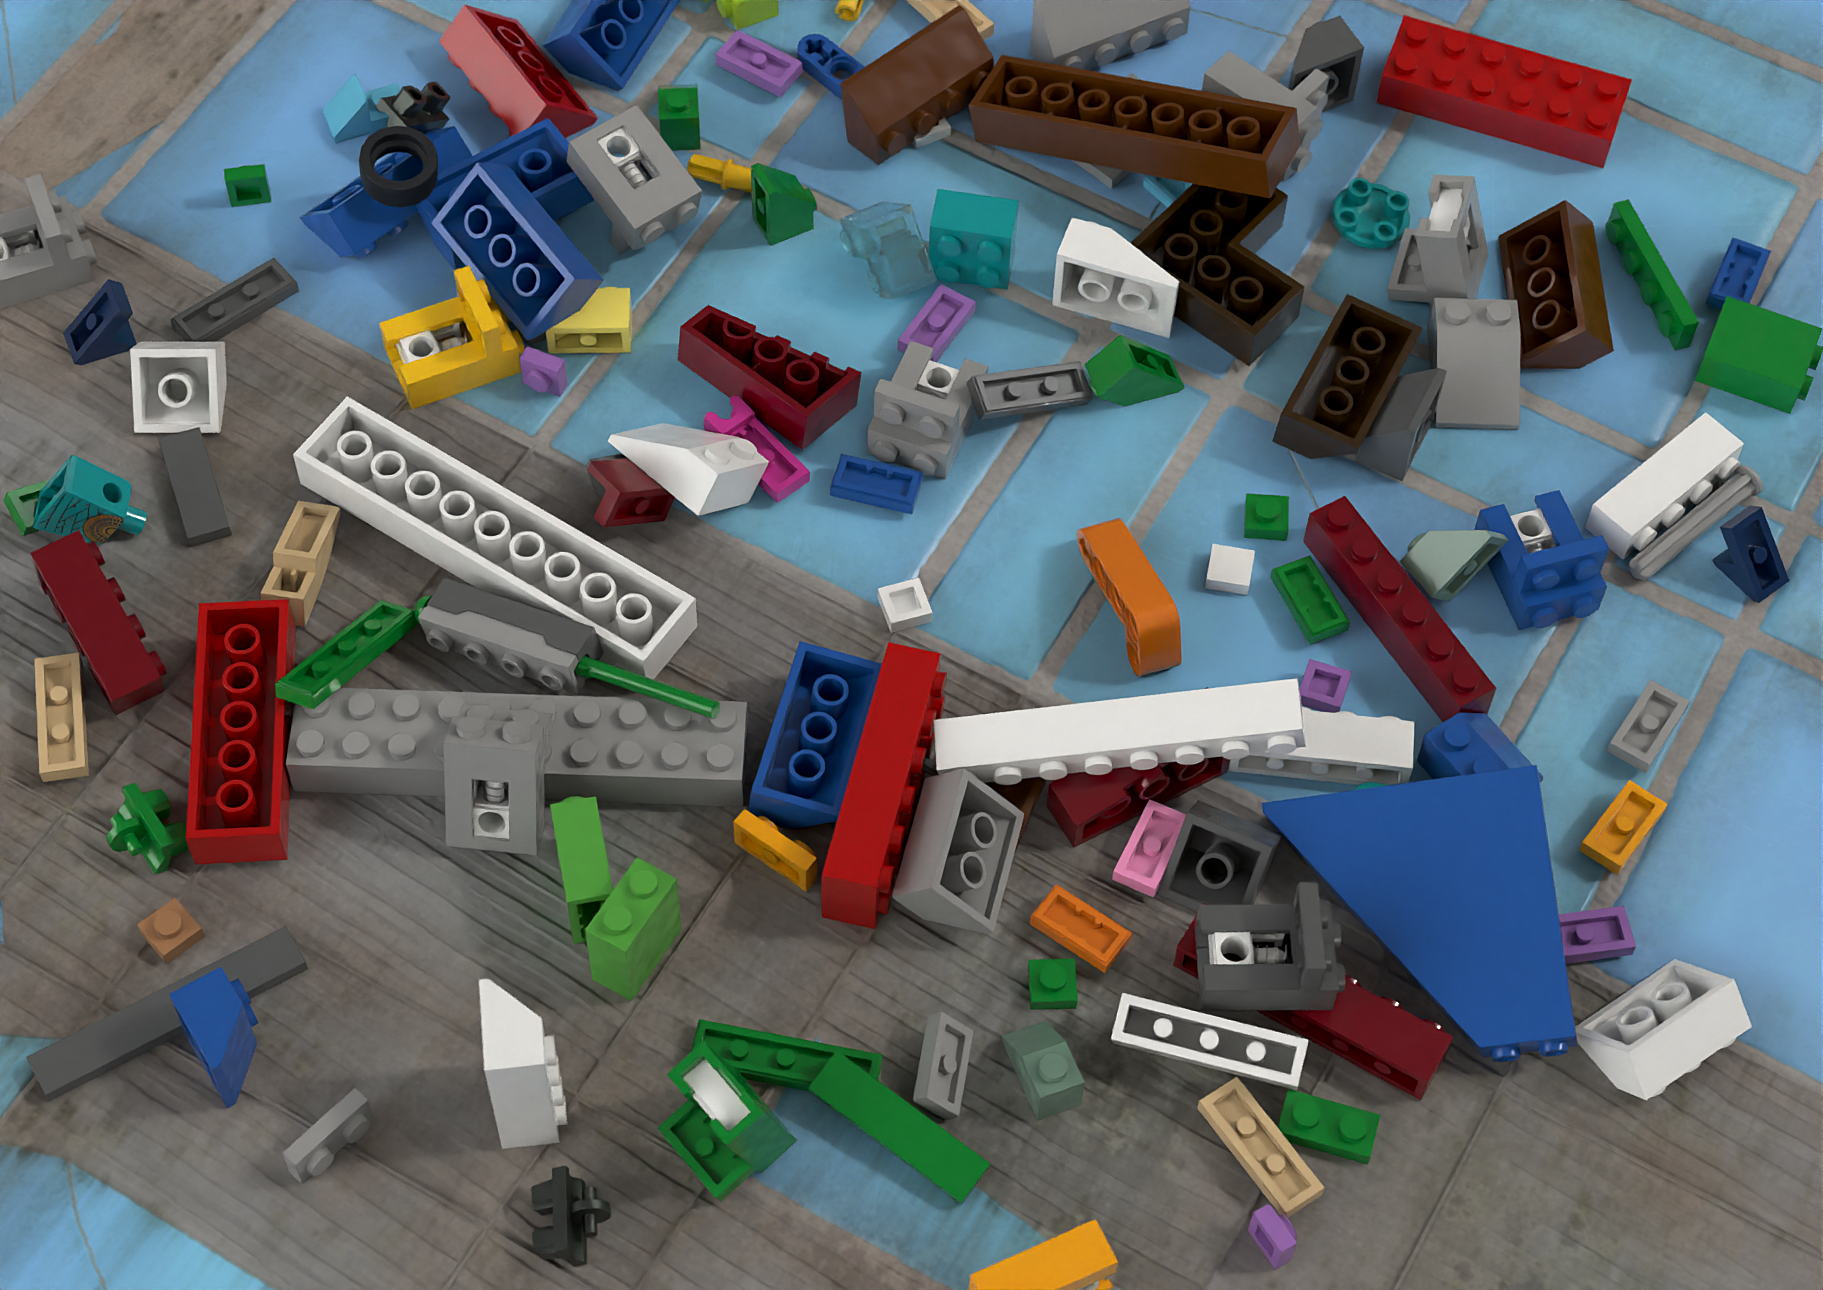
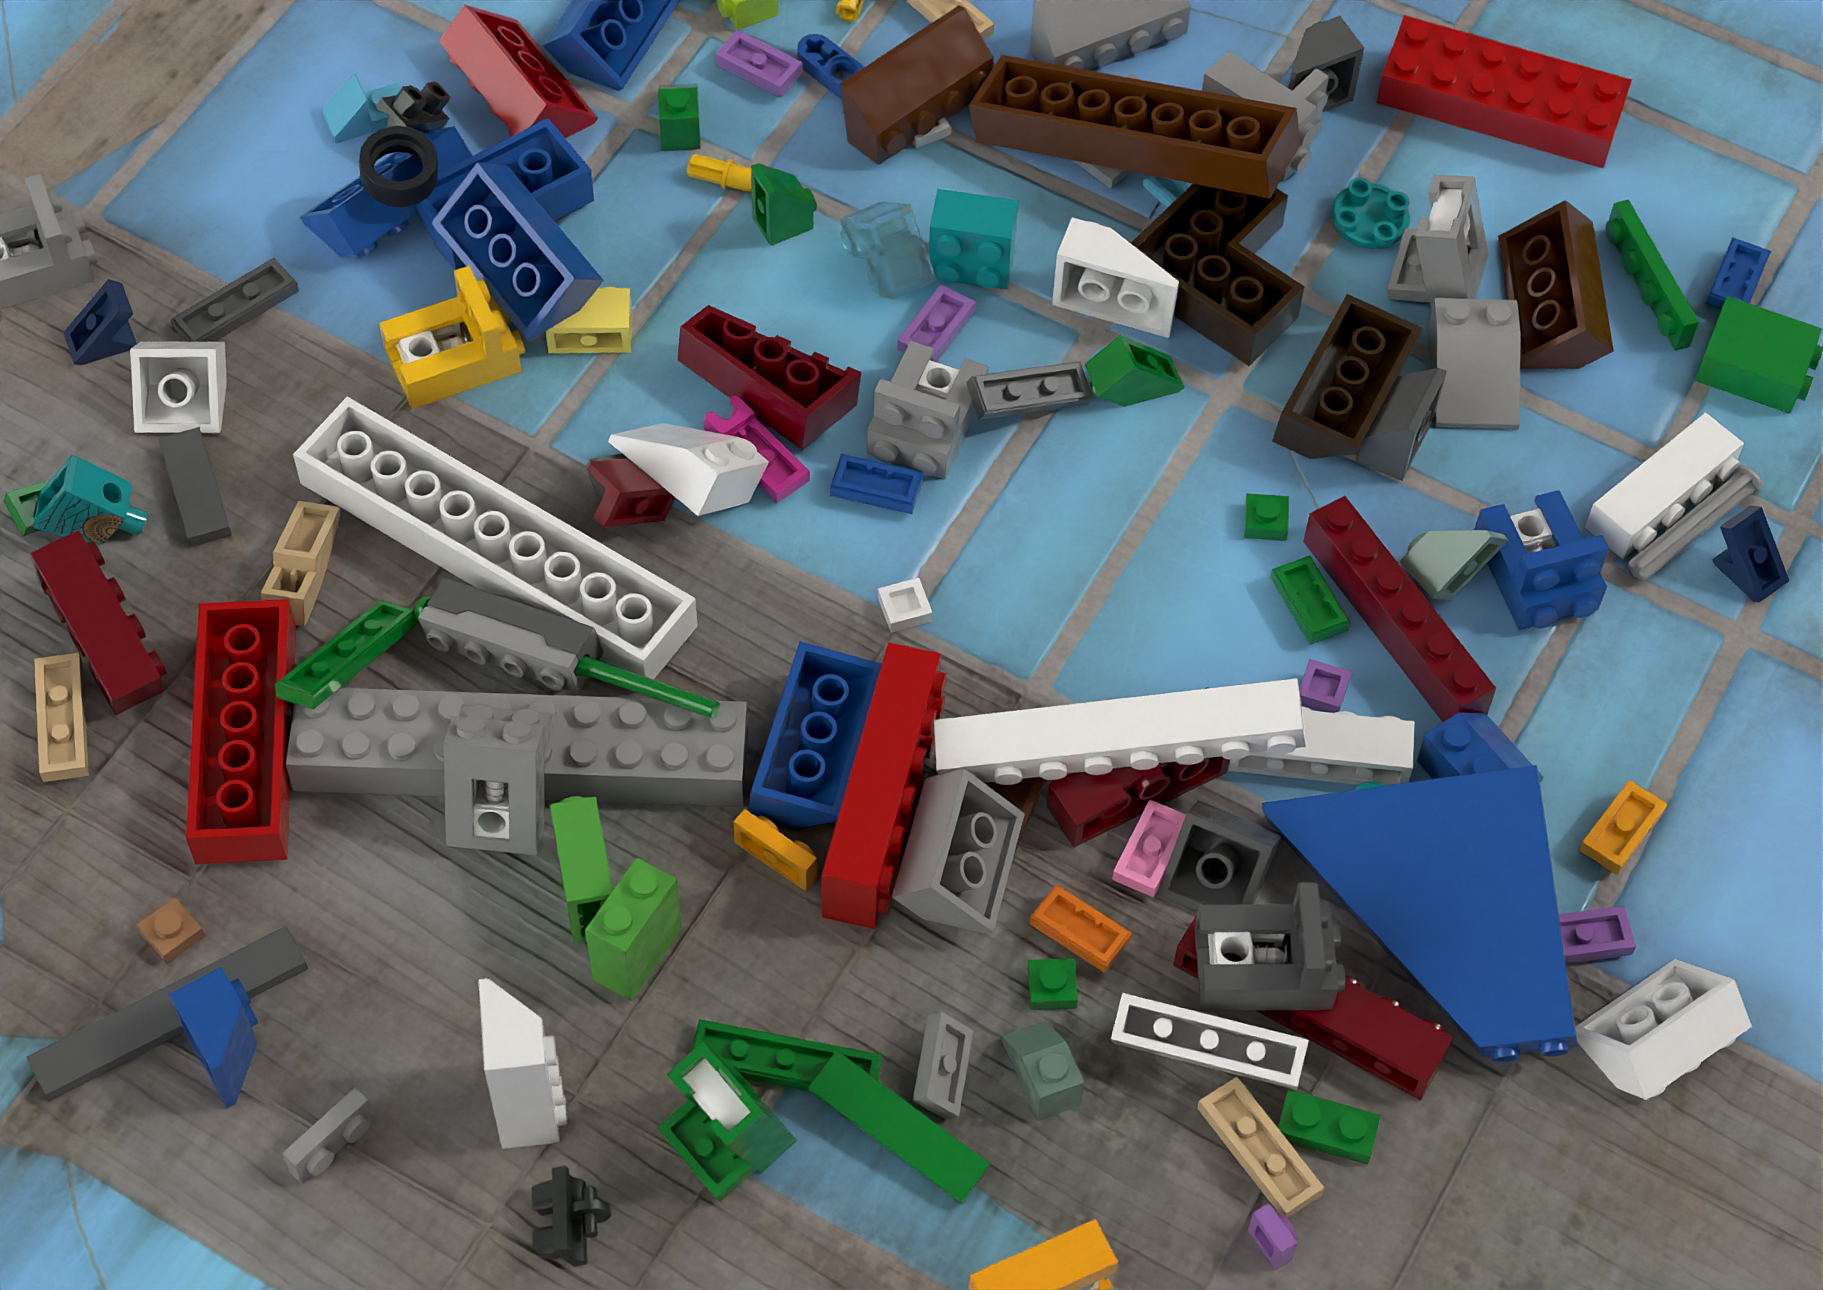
(140, 830): green hips -> none
(247, 185): green plate -> none
(543, 371): medium lavender plate -> none
(620, 184): light grey brick -> none
(1134, 594): orange beam -> none
(1230, 569): white tile -> none
(1648, 726): light grey plate -> none

